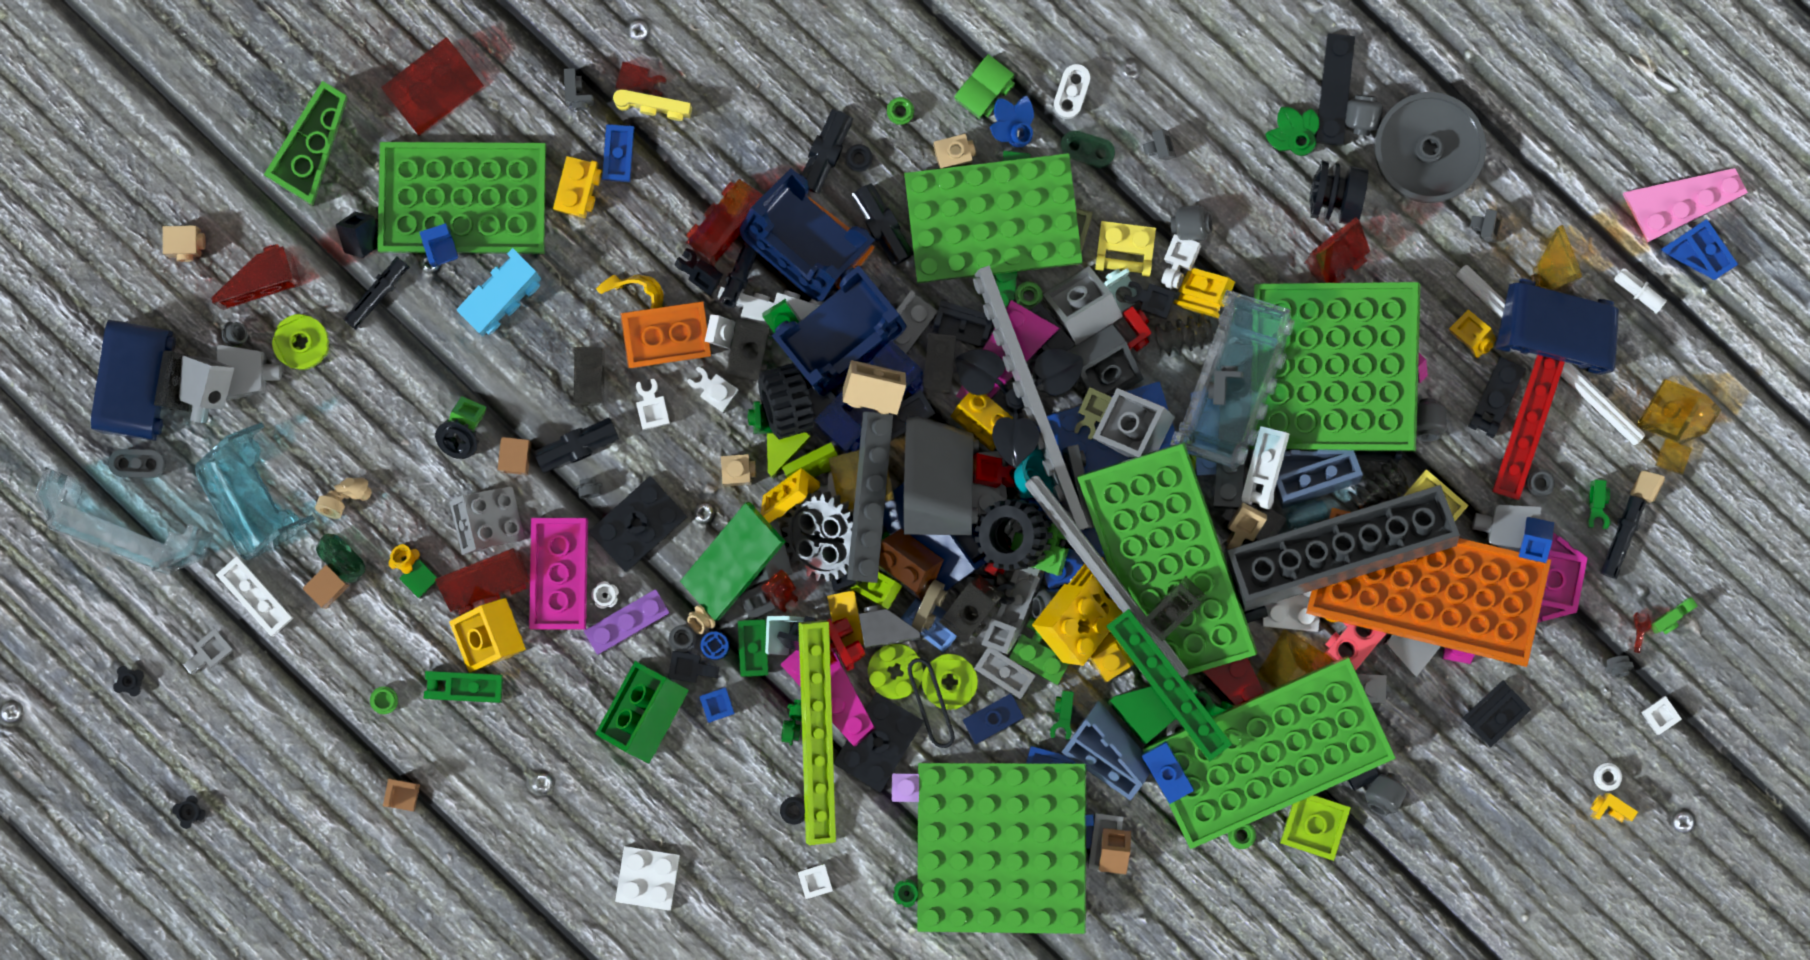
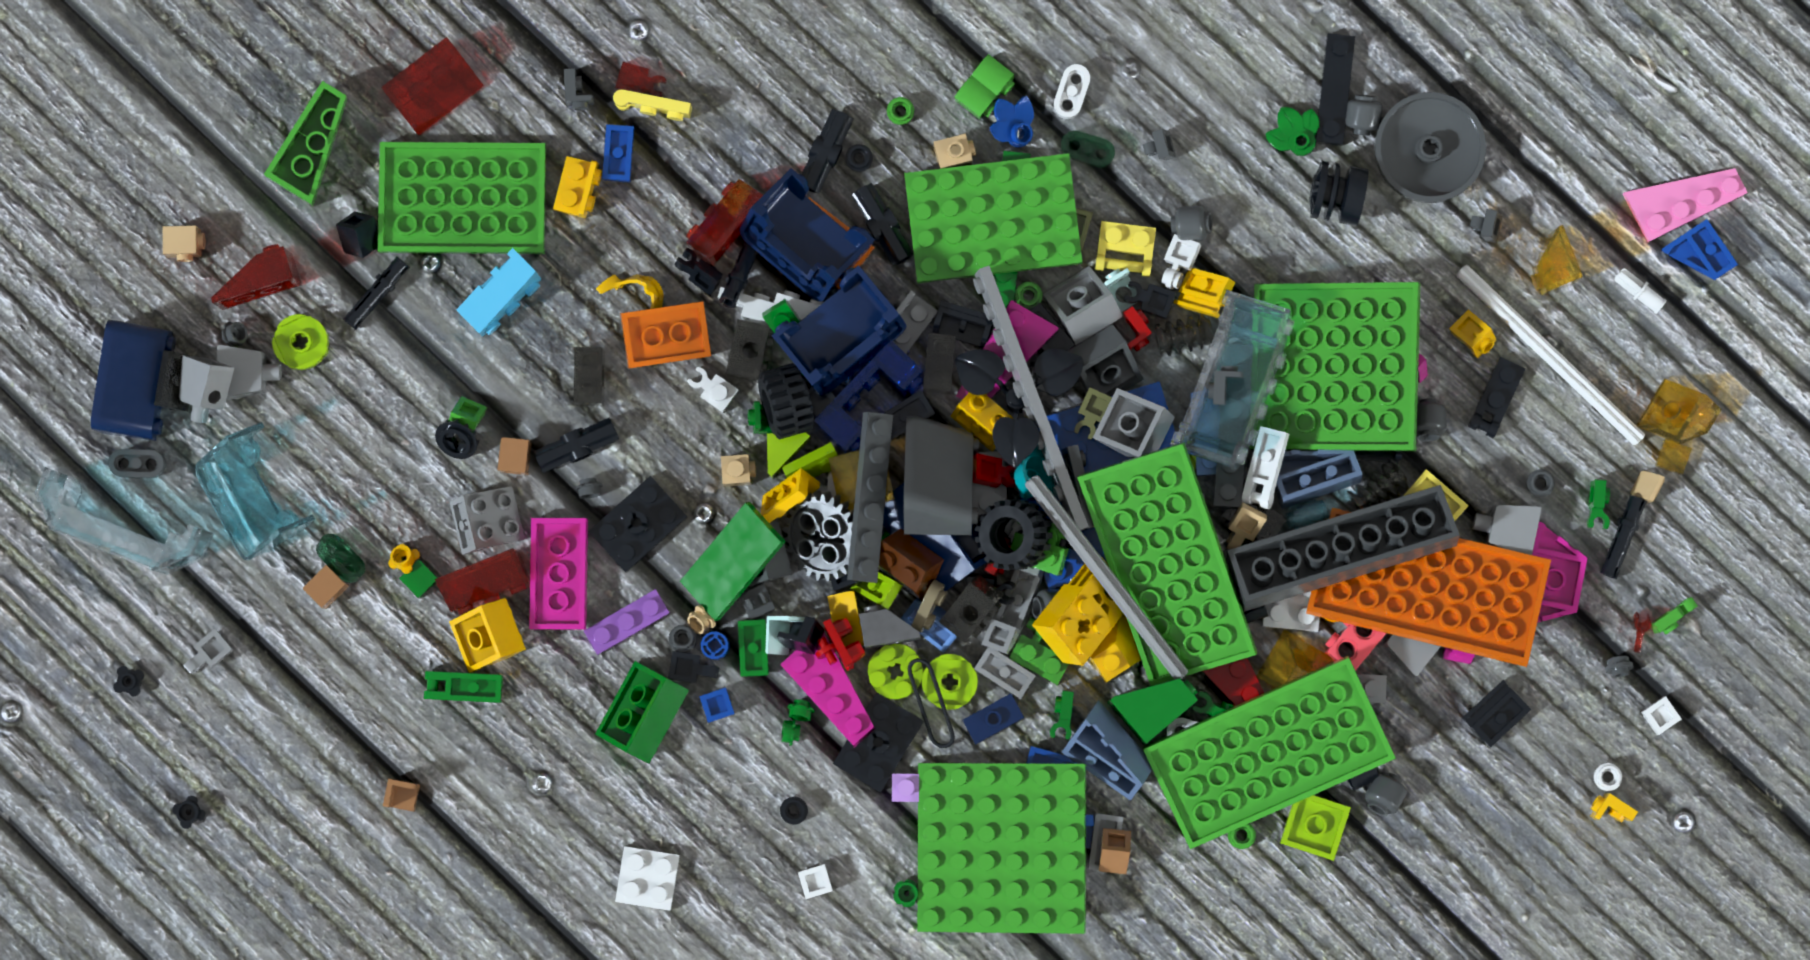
(254, 596): white plate -> none
(331, 503): tan arm -> none
(384, 700): bright green plate -> none
(439, 245): blue panel -> none
(605, 587): white plate -> none
(651, 410): white plate -> none
(720, 331): white plate -> none
(780, 590): clear red plate -> none
(817, 732): lime plate -> none
(874, 387): tan brick -> none
(1167, 772): blue plate -> none
(1169, 685): green plate -> none
(1174, 608): clear smoke brick -> none
(1339, 253): clear red slope -> none
(1528, 427): red plate -> none
(1536, 539): blue panel -> none
(1559, 327): dark blue windscreen -> none

